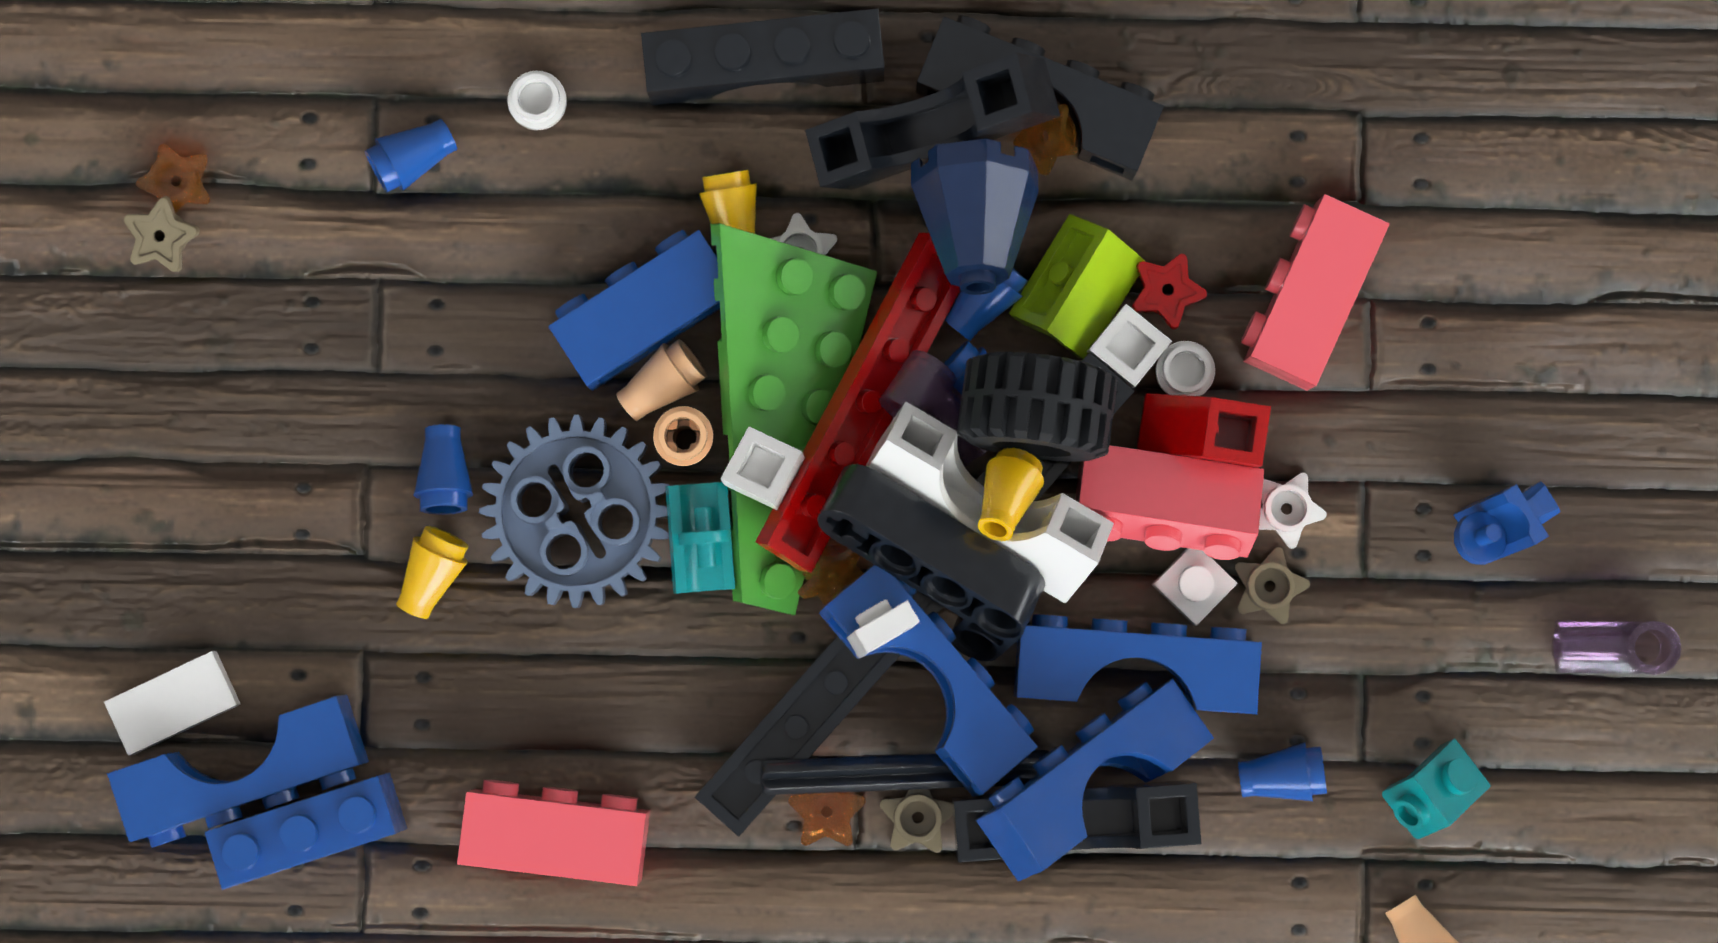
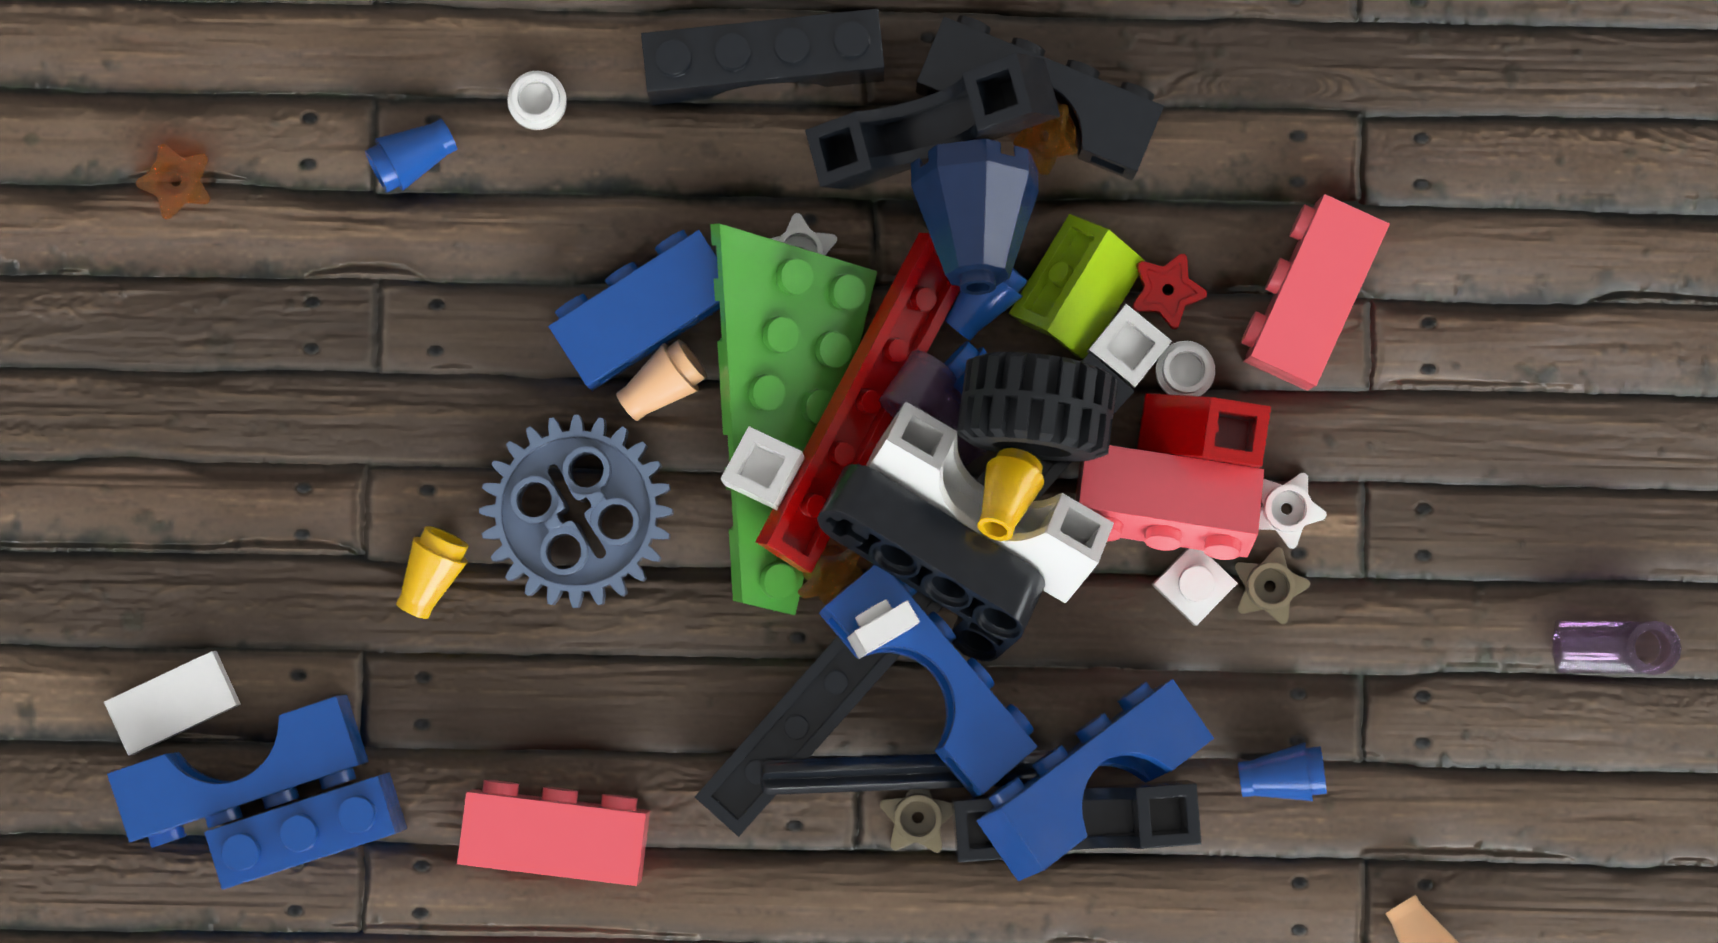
(176, 234): dark tan plate -> none
(443, 474): blue cone -> none
(671, 424): light nougat cone -> none
(700, 537): teal hips -> none
(730, 200): yellow cone -> none
(836, 826): clear orange plate -> none
(1213, 672): blue arch -> none
(1436, 791): teal bracket -> none
(1503, 523): blue hips -> none

